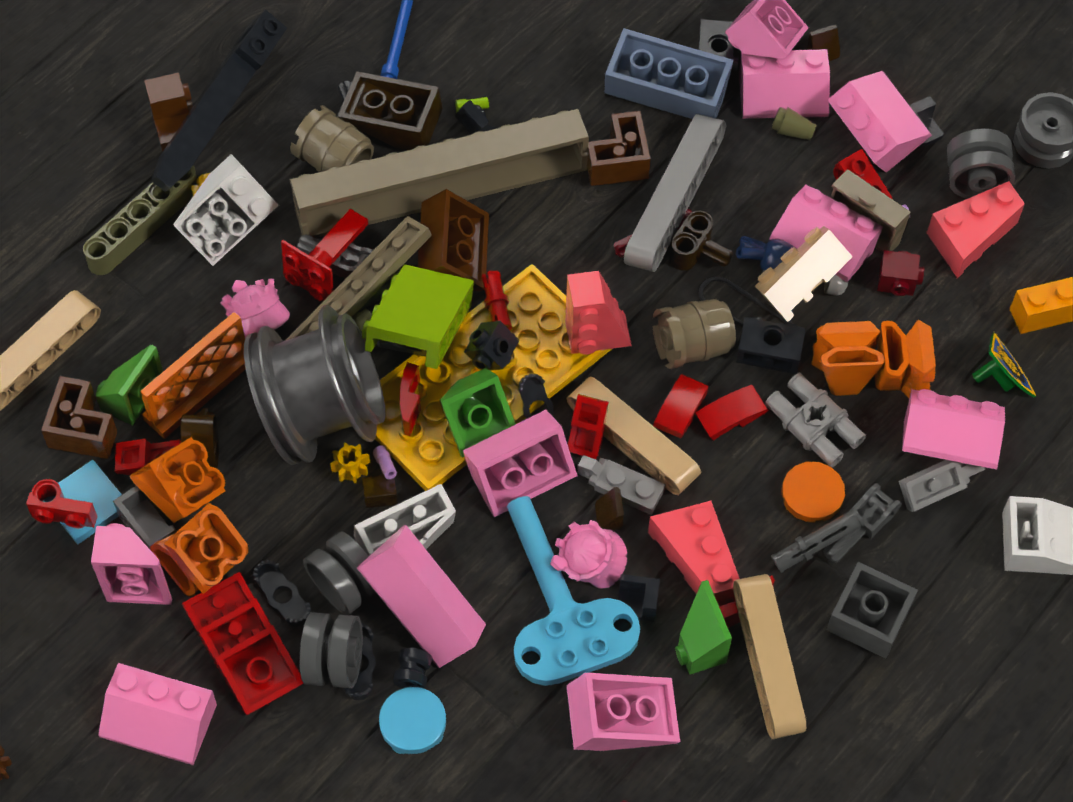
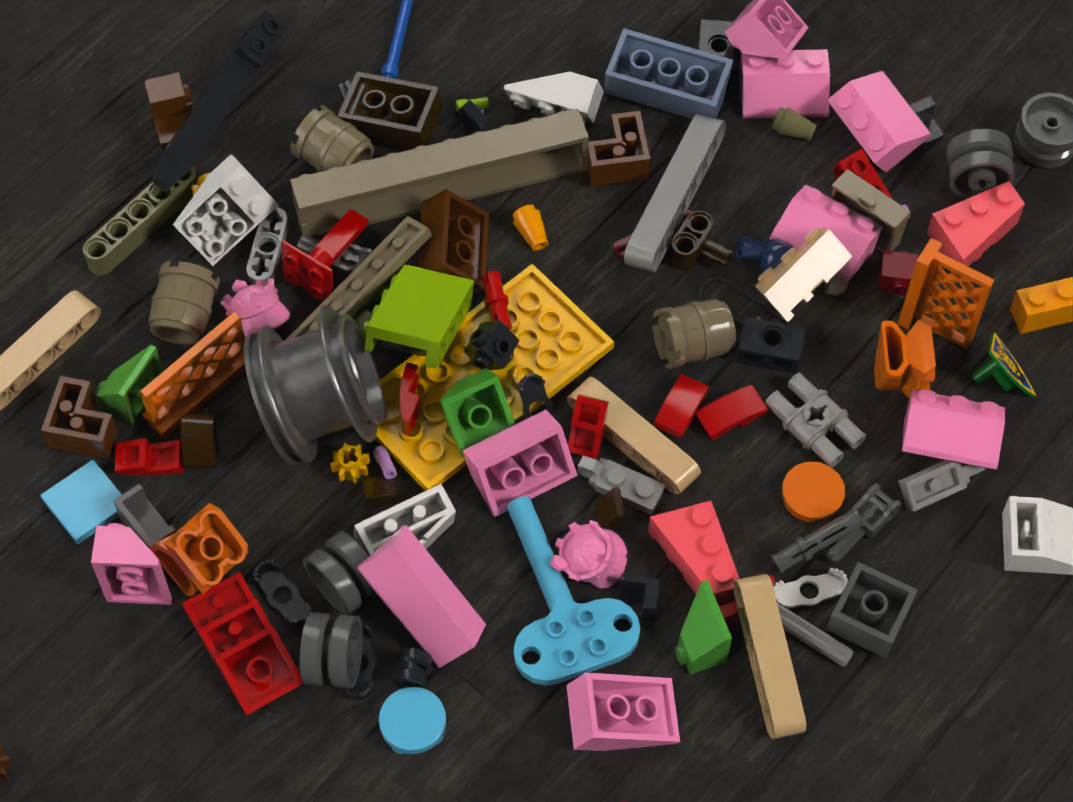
(60, 509): red plate -> none
(156, 713): bright pink slope -> none
(180, 480): orange piece -> none
(182, 303): none -> dark tan piece
(265, 235): none -> light grey beam
(531, 227): none -> light orange cone
(558, 93): none -> white slope
(593, 315): coral wedge -> none
(815, 637): none -> light grey axle
(827, 39): dark brown slope -> none
(828, 585): none -> white piece
(847, 355): orange piece -> none
(924, 288): none -> orange fence

